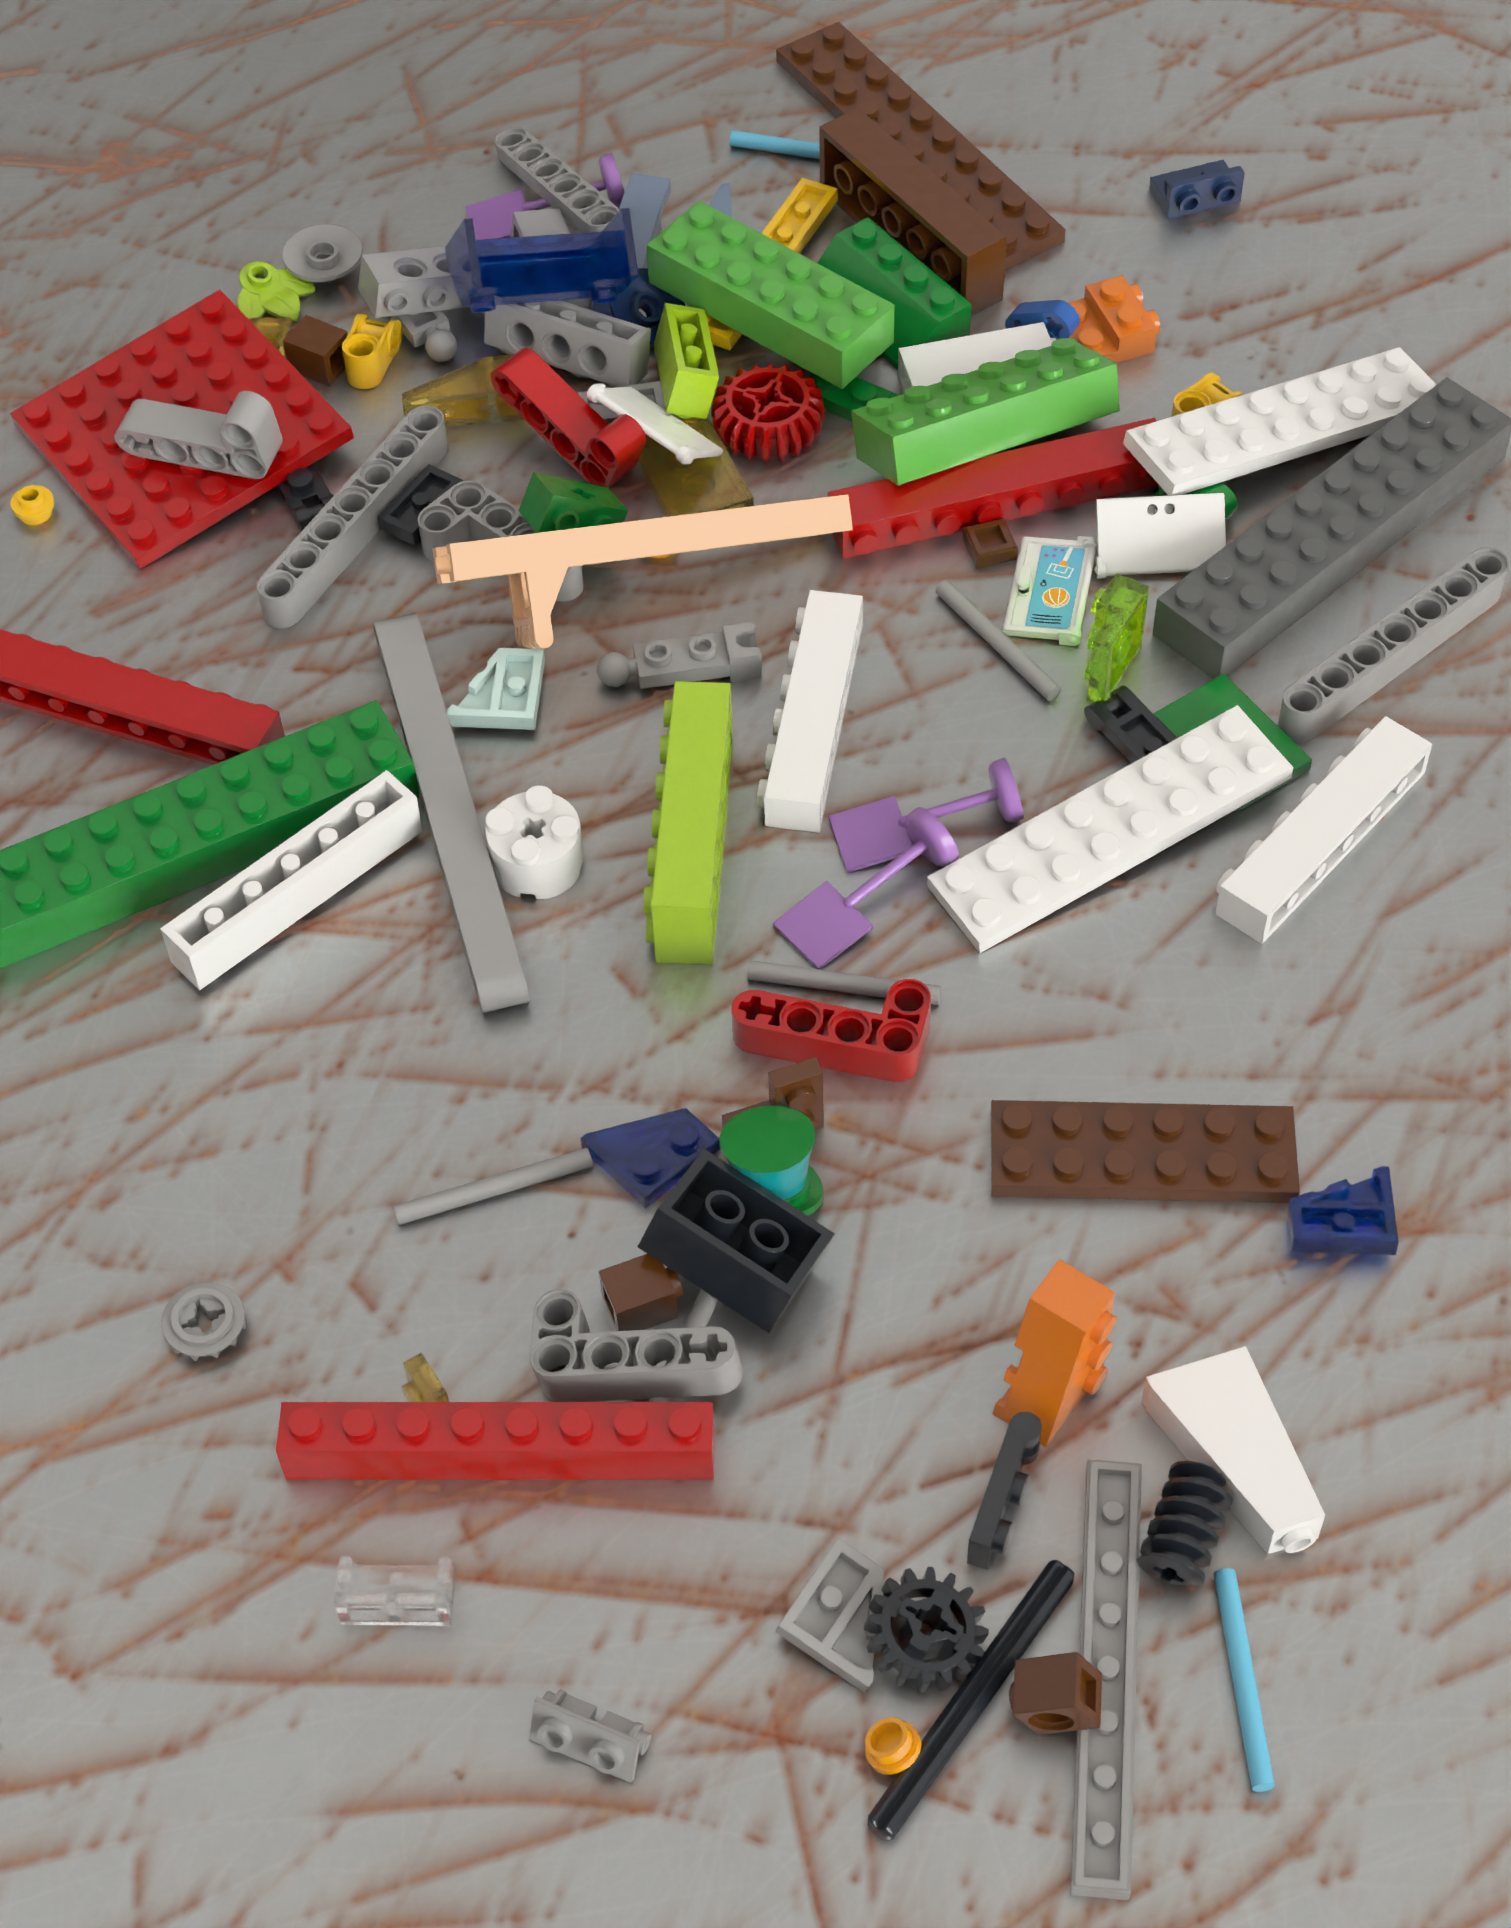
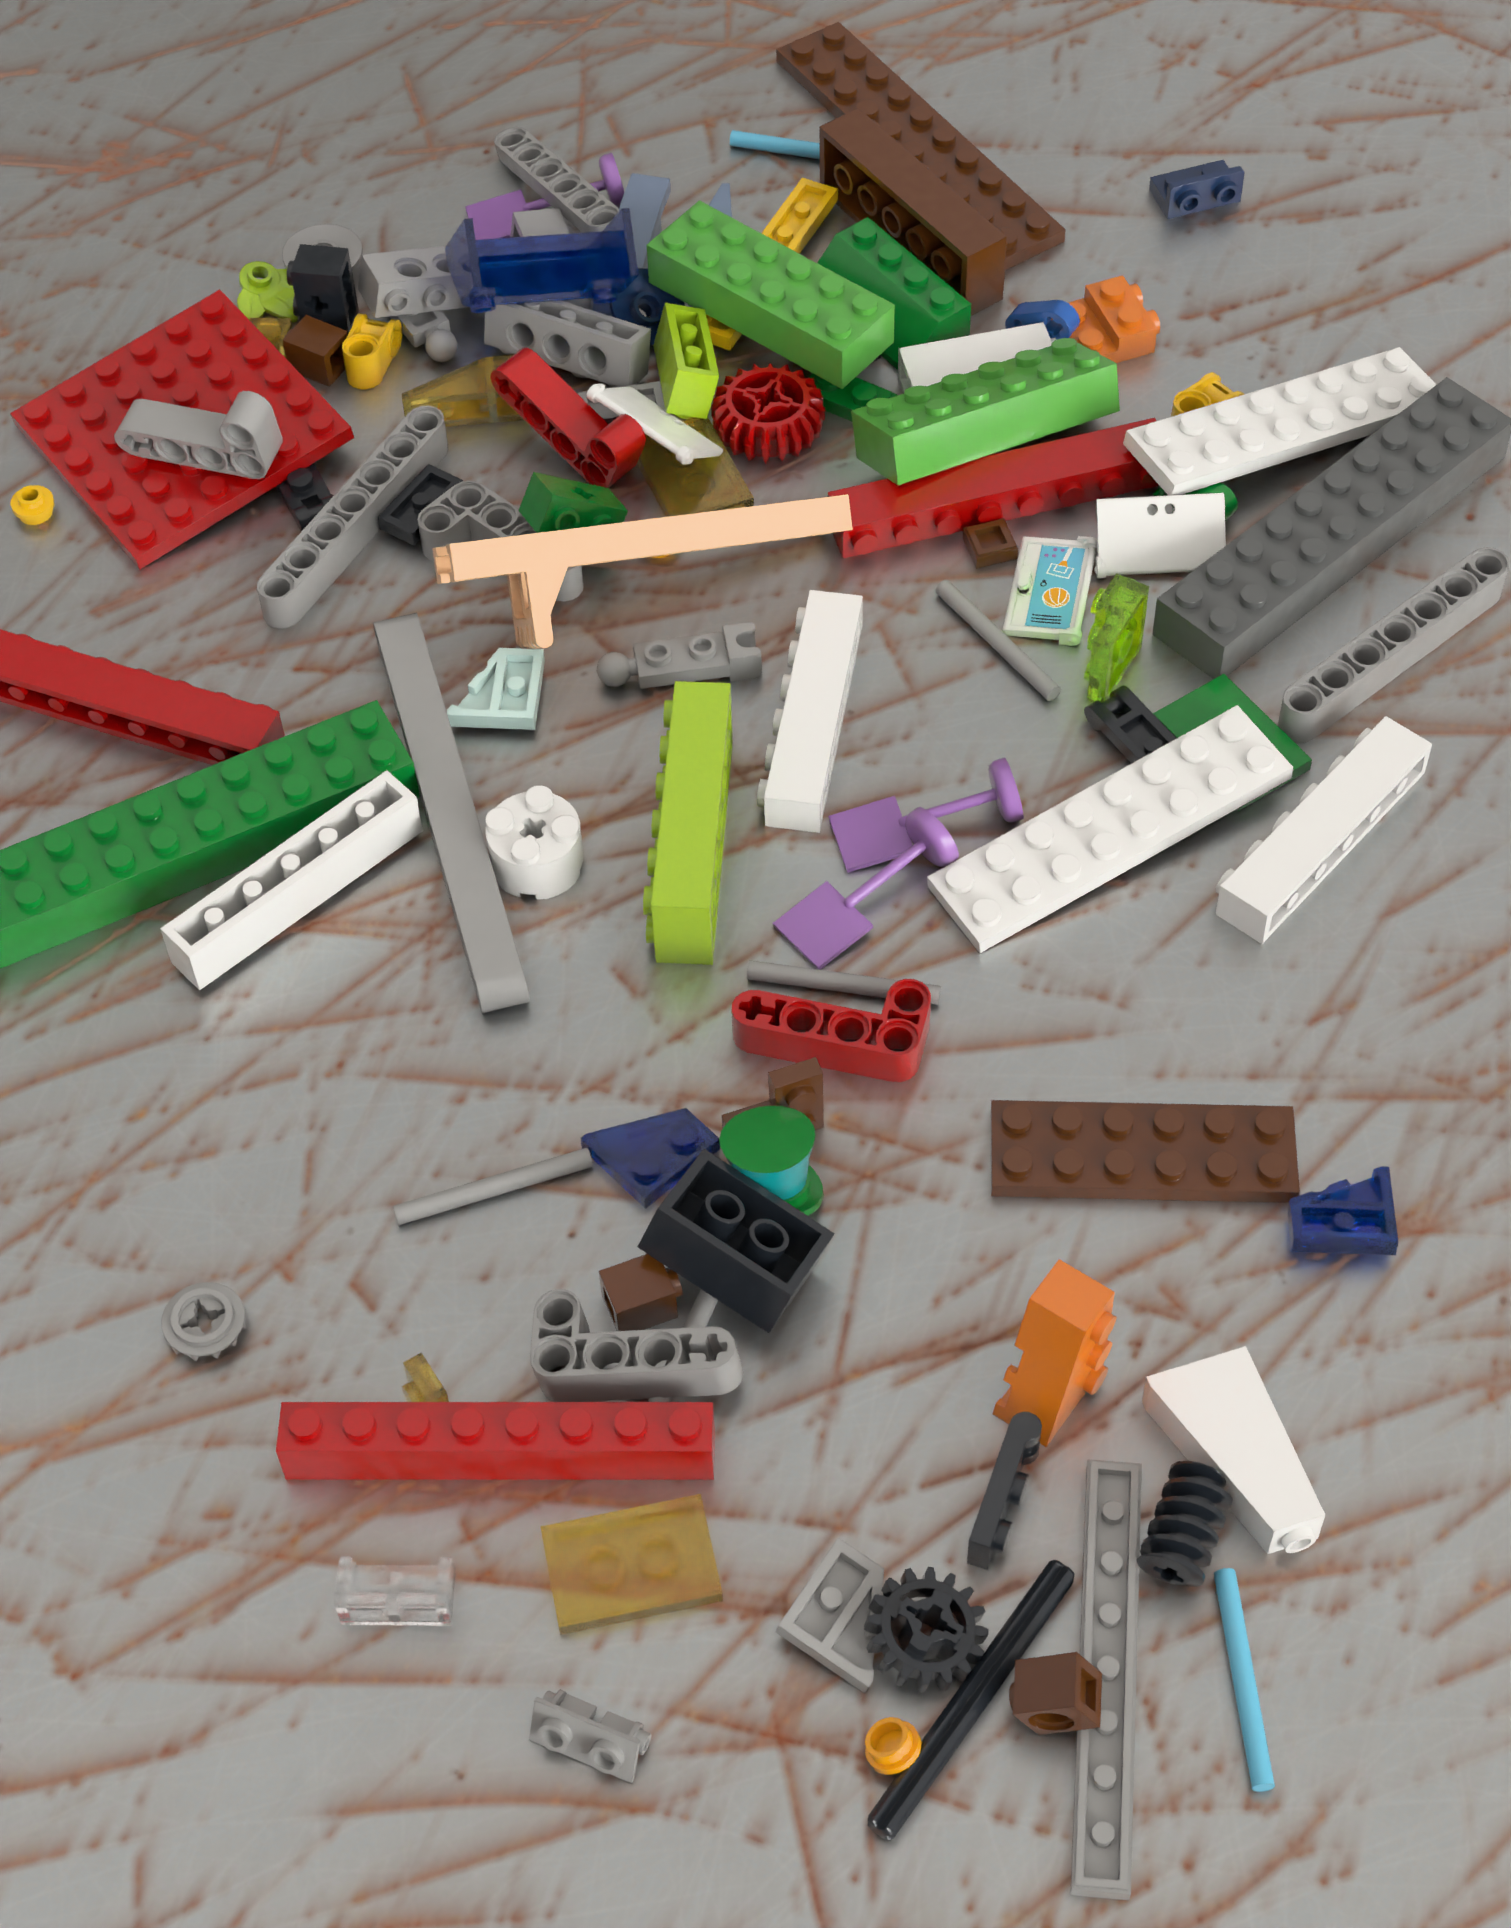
(323, 285): none -> black brick
(631, 1564): none -> clear yellow tile

